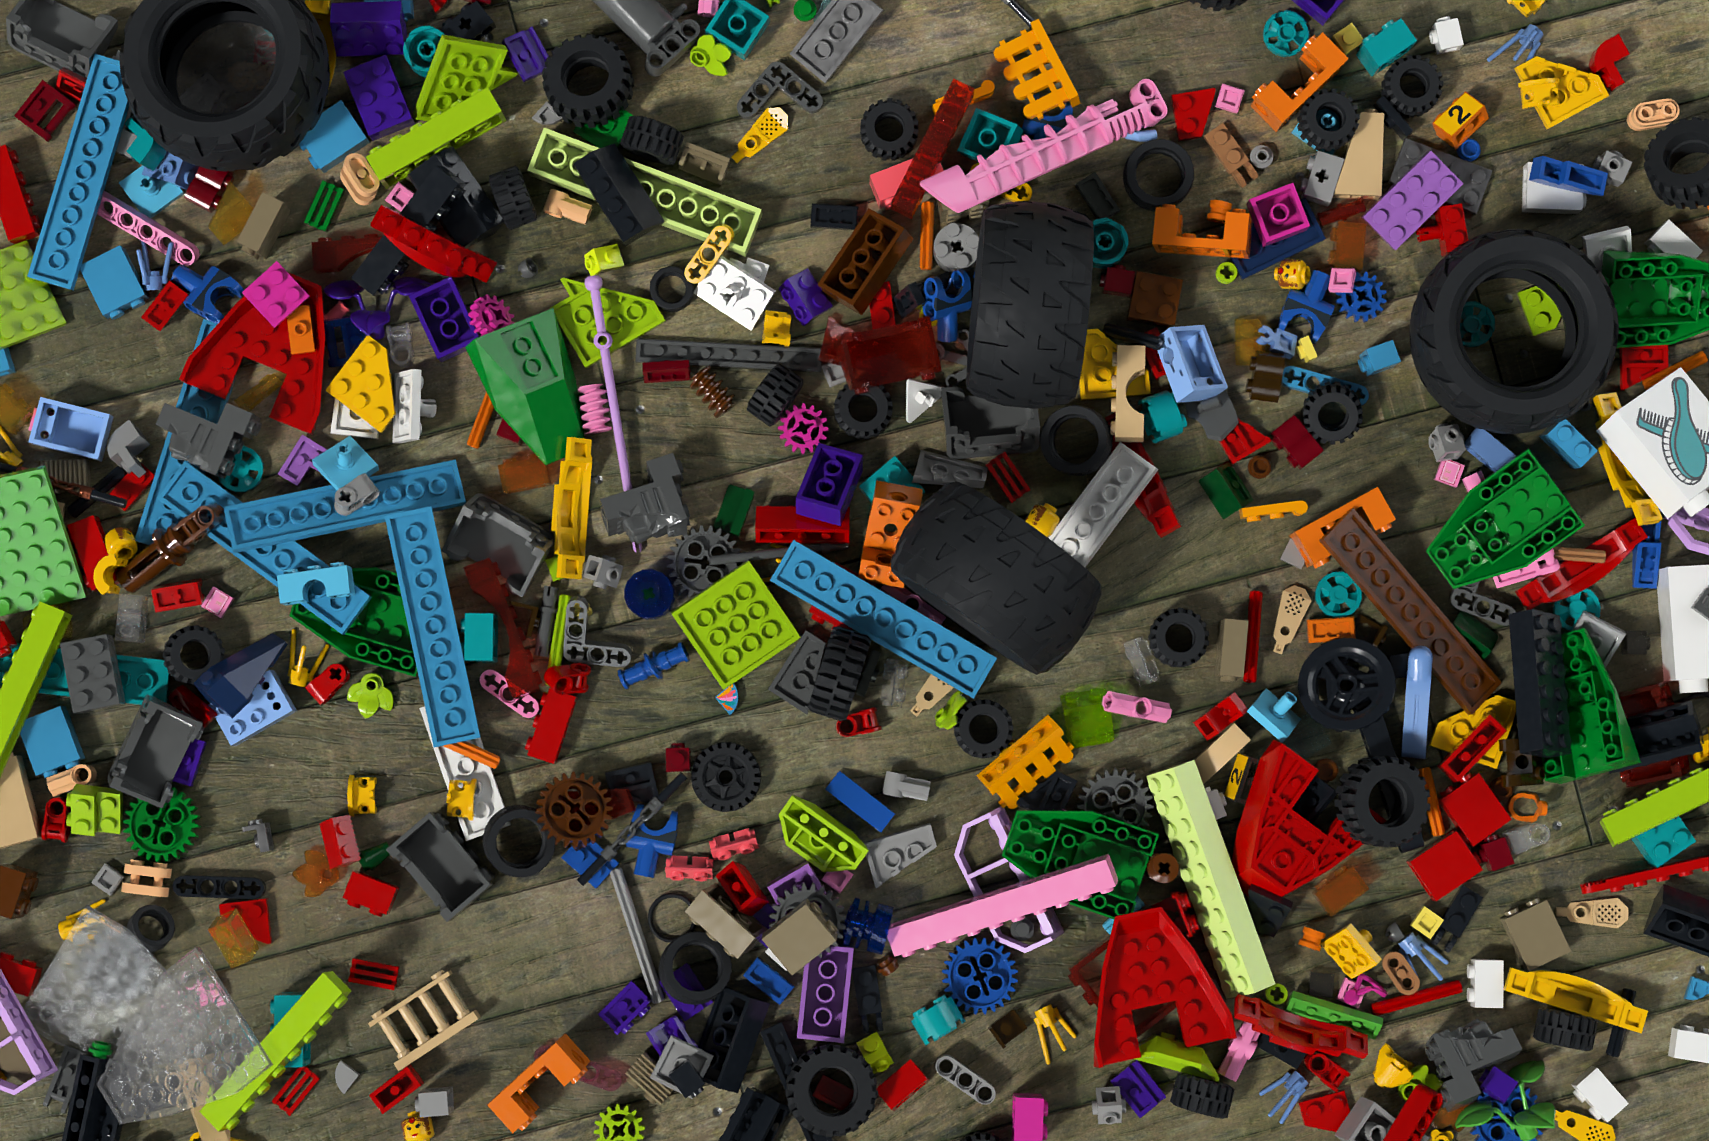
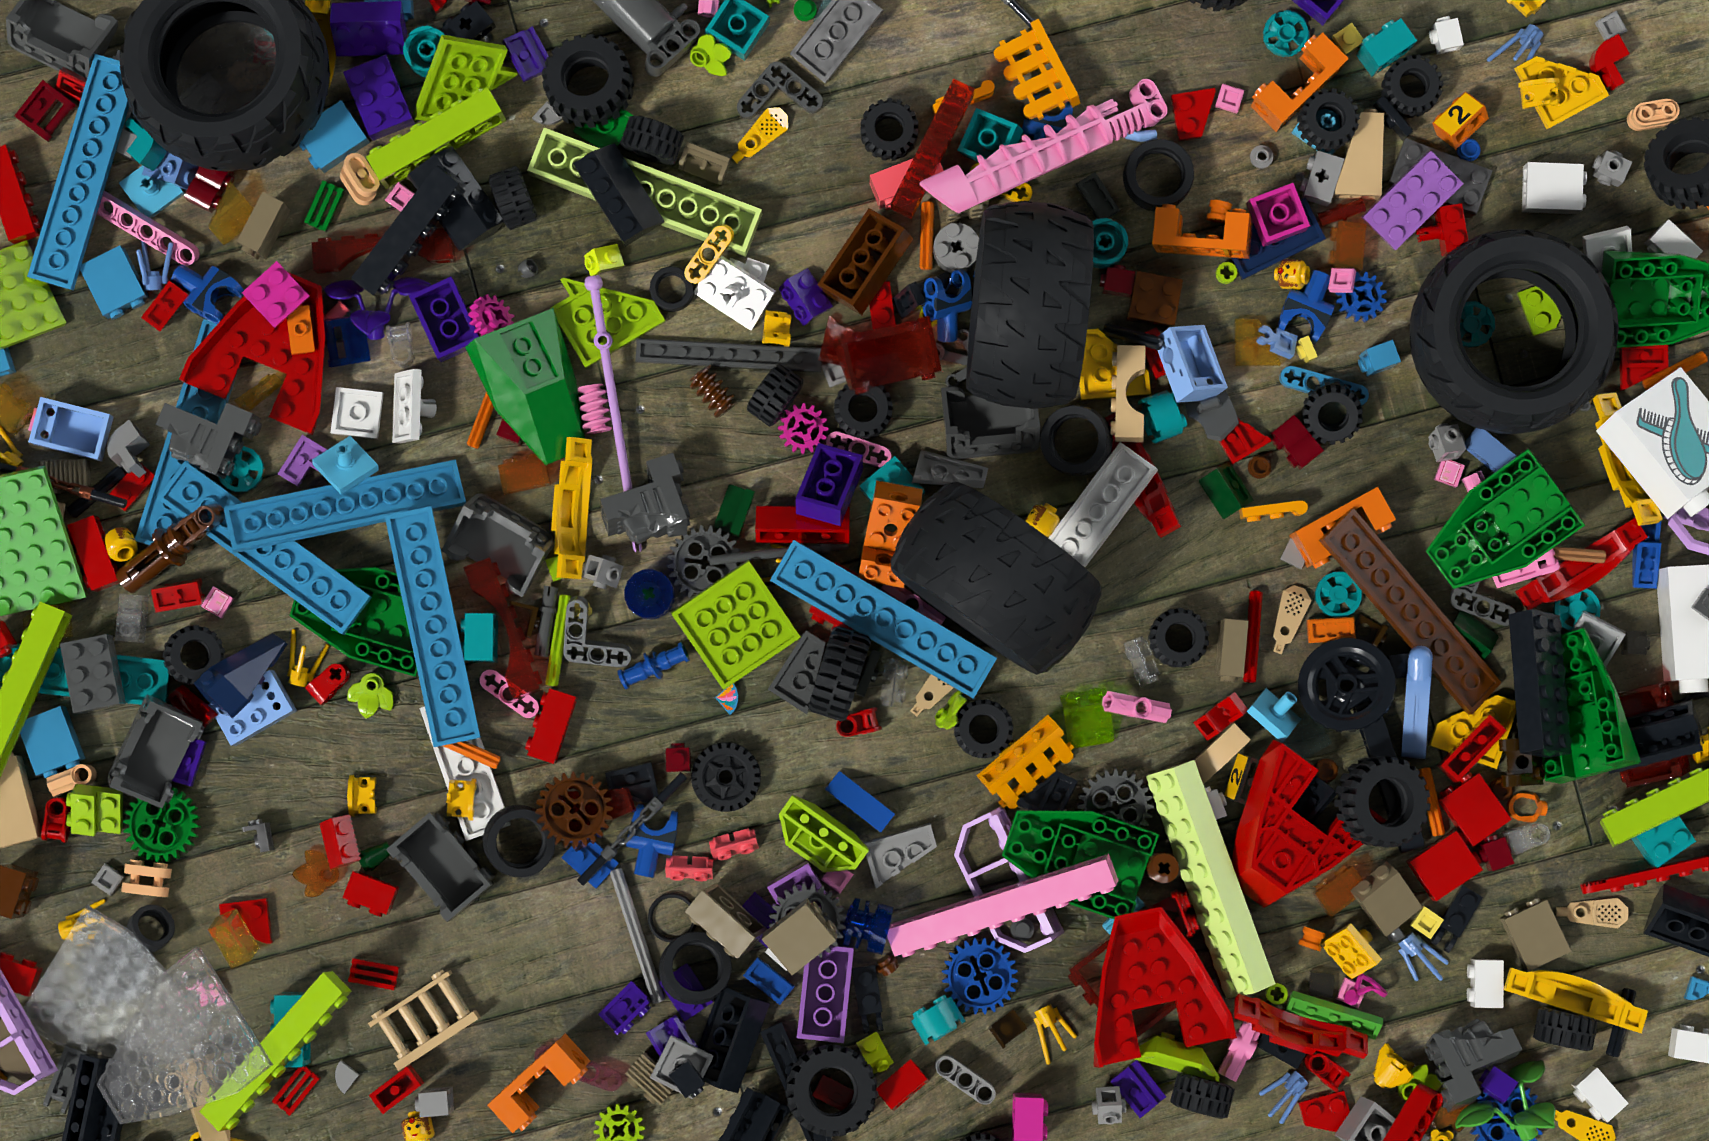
(100, 1049): green plate -> none
(104, 573): yellow piece -> none
(219, 887): black beam -> none
(294, 585): medium azure arch -> none
(358, 493): light grey piece -> none
(366, 384): yellow plate -> none
(430, 248): red piece -> none
(561, 205): light nougat piece -> none
(568, 678): red piece -> none
(666, 371): dark red plate -> none
(742, 888): red brick -> none
(834, 216): black plate -> none
(877, 448): none -> bright pink beam
(901, 785): light grey piece -> none
(920, 397): white piece -> none
(1018, 493): red tile -> none
(1229, 153): medium nougat hinge -> none
(1266, 376): dark brown brick -> none
(1267, 910): black wing -> none
(1386, 898): none -> dark tan brick
(1400, 972): medium nougat plate -> none
(1419, 997): red axle -> none
(1568, 176): blue slope -> none
(1568, 444): dark azure brick -> none
(1611, 26): none -> light grey tile

